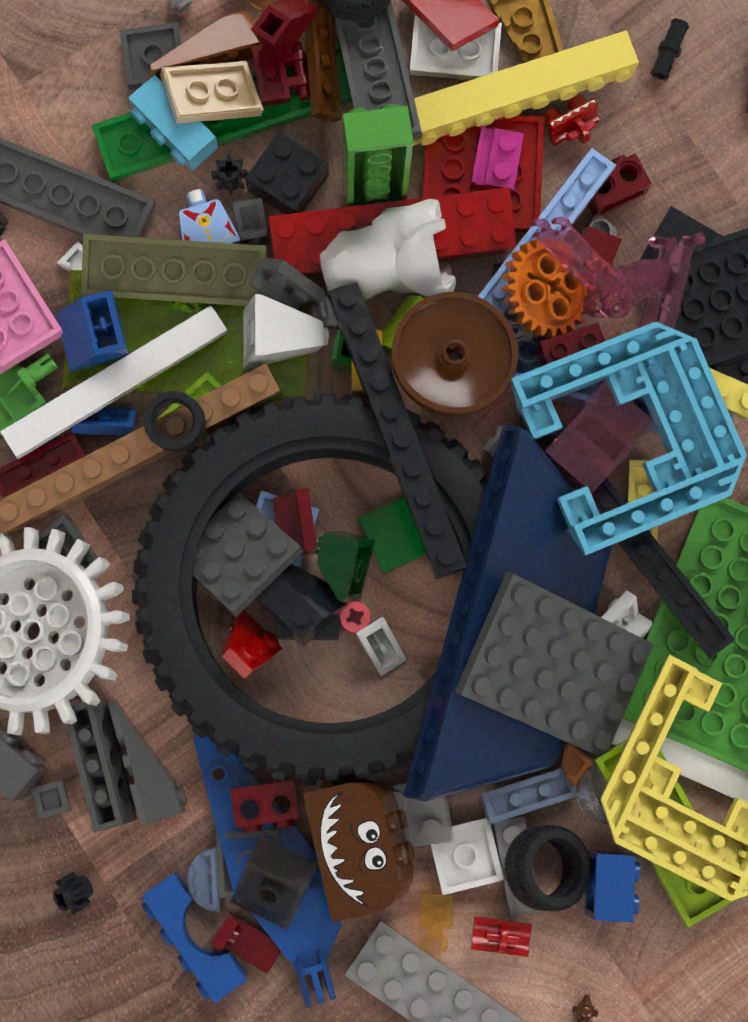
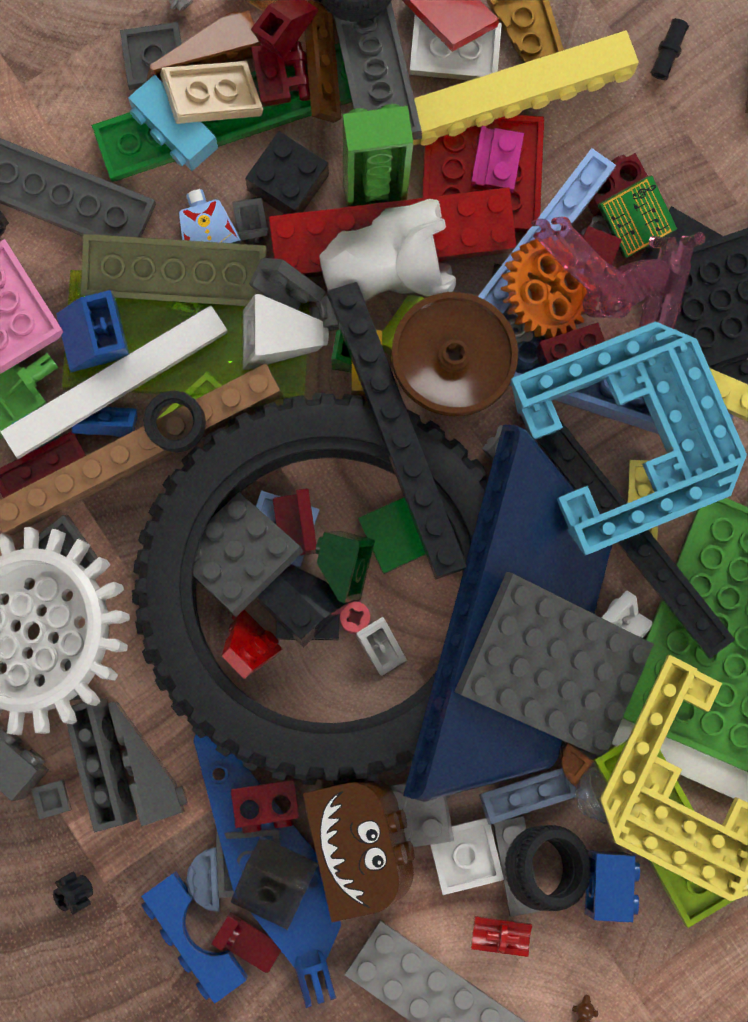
(72, 259): white tile -> none
(221, 175): black gear -> none
(436, 914): clear yellow plate -> none
(574, 123): red hips -> none
(598, 437): clear pink bracket -> none
(637, 215): none -> green tile

